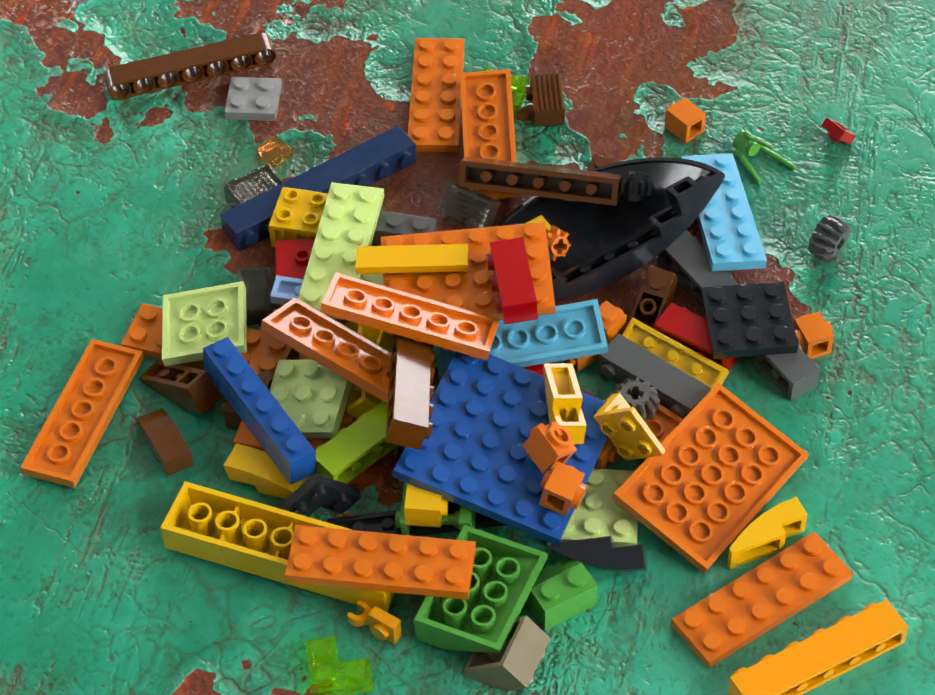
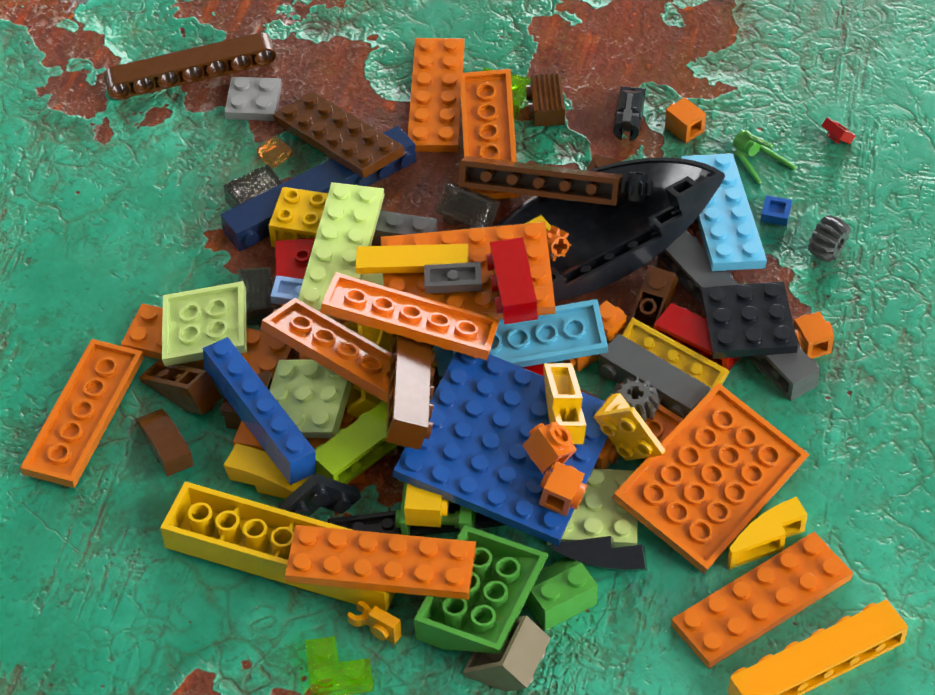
(339, 134): none -> reddish brown plate
(452, 277): none -> dark grey plate
(629, 112): none -> black plate
(776, 210): none -> blue plate

